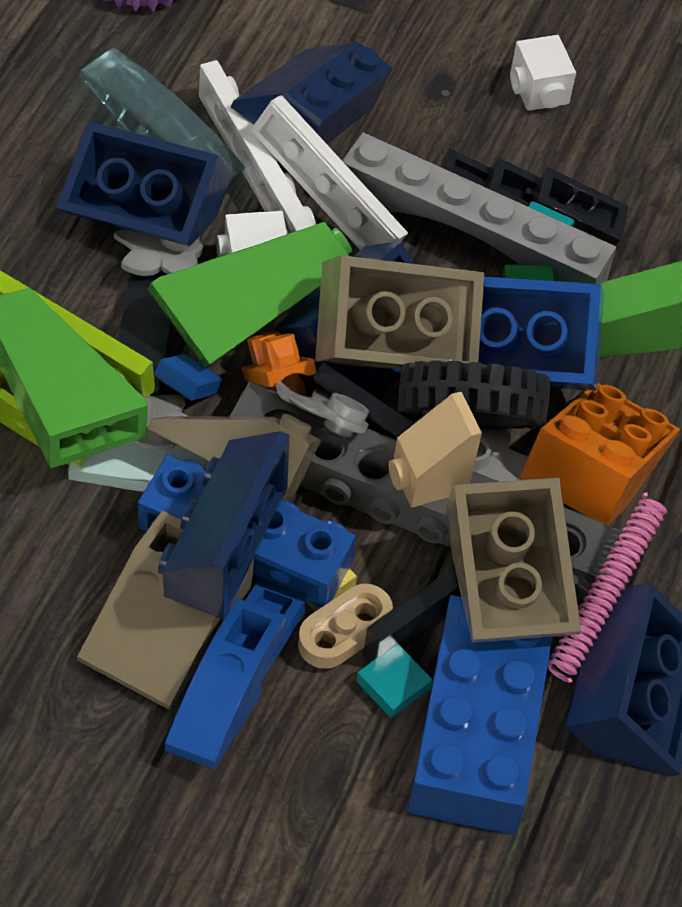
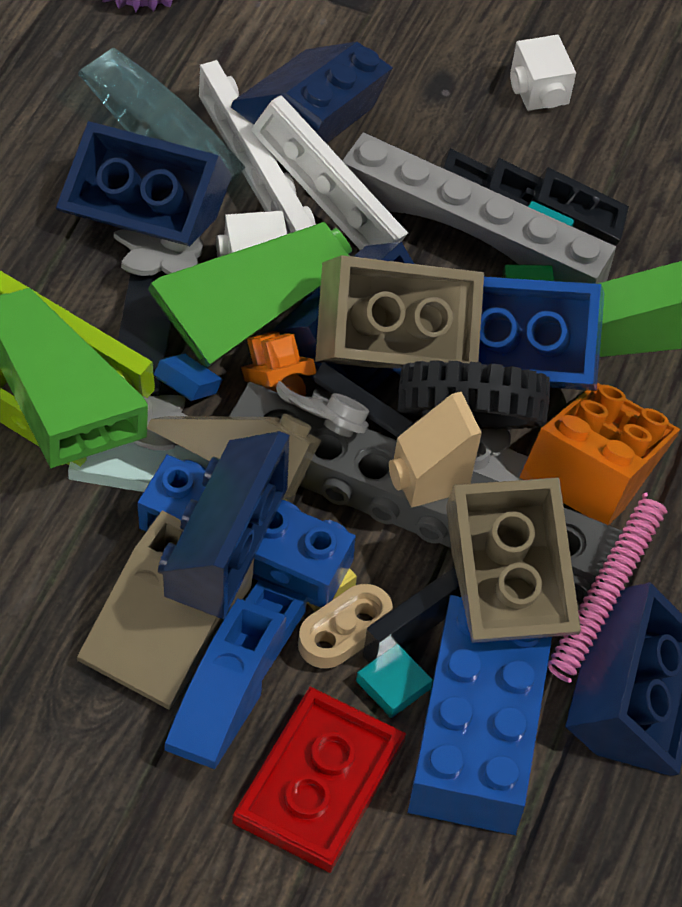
(319, 779): none -> red tile

